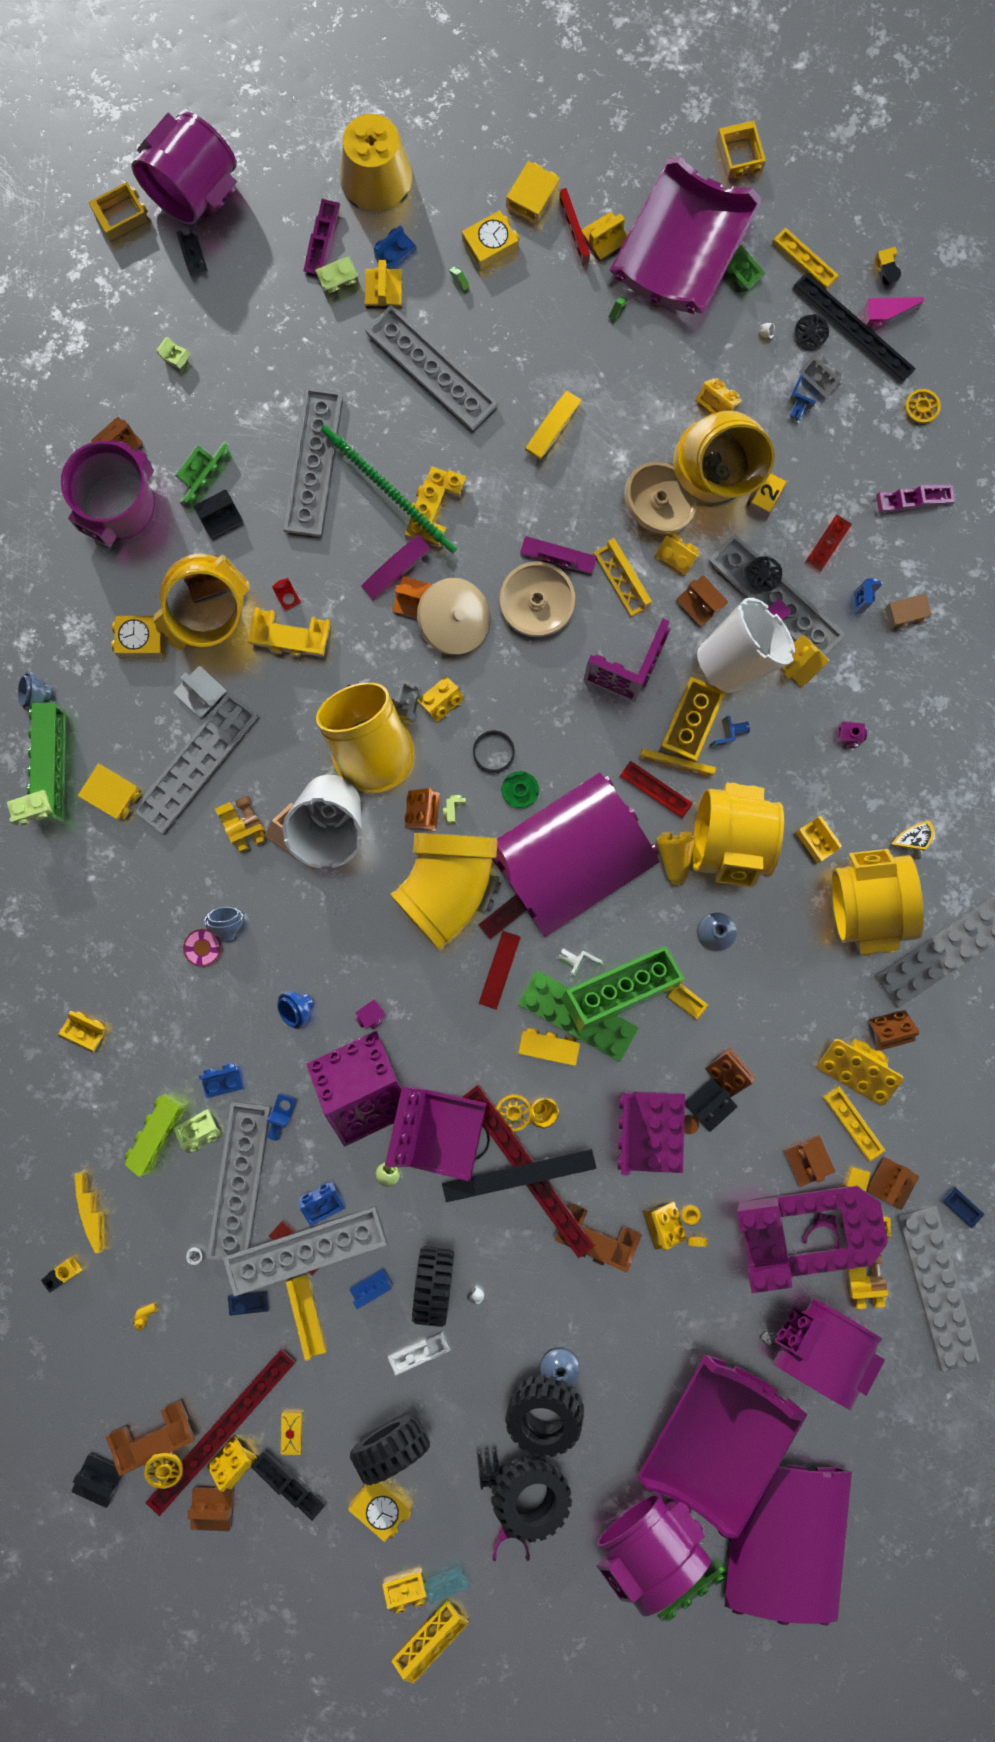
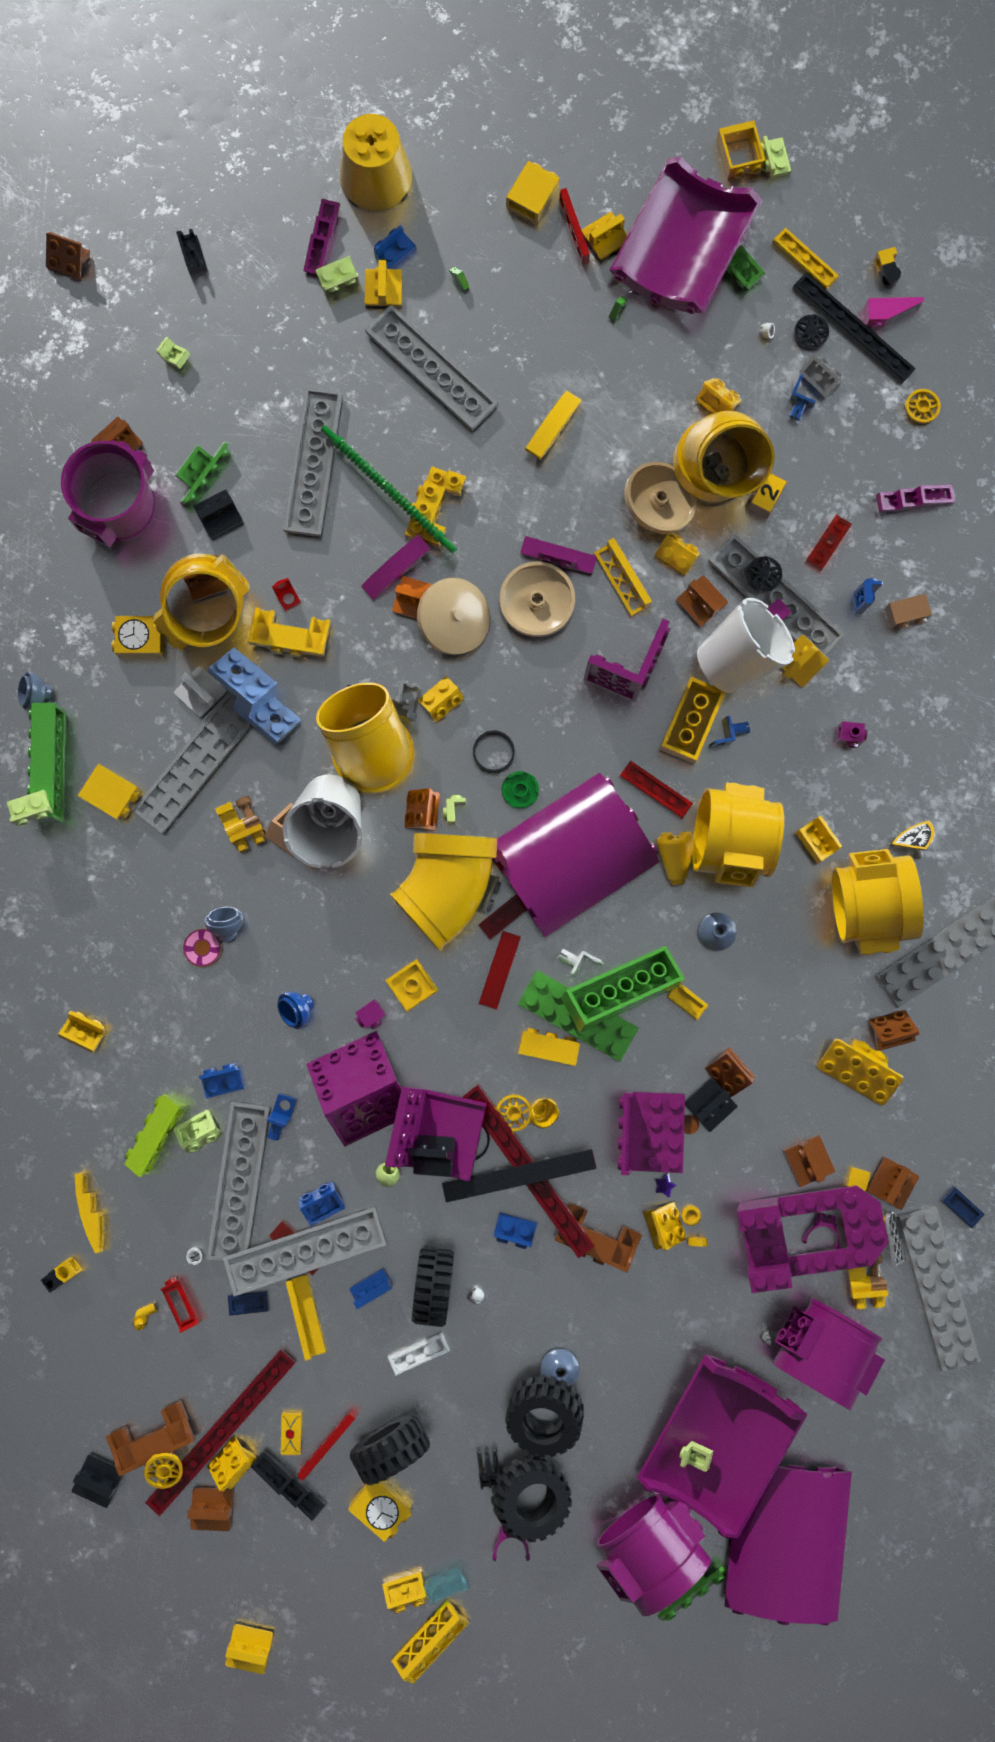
(65, 255): none -> dark orange bracket
(110, 199): yellow window -> none
(181, 1304): none -> red window
(185, 167): magenta cylinder -> none
(248, 1649): none -> yellow bracket
(254, 695): none -> medium blue bracket
(326, 1445): none -> red tile
(411, 985): none -> yellow tile
(433, 1155): none -> black bracket
(490, 239): yellow brick -> none
(515, 1230): none -> blue bracket
(665, 1185): none -> dark purple piece
(676, 762): yellow tile -> none
(696, 1456): none -> yellowish green bracket
(776, 158): none -> yellowish green bracket
(854, 1124): yellow tile -> none
(890, 1216): none -> light grey window

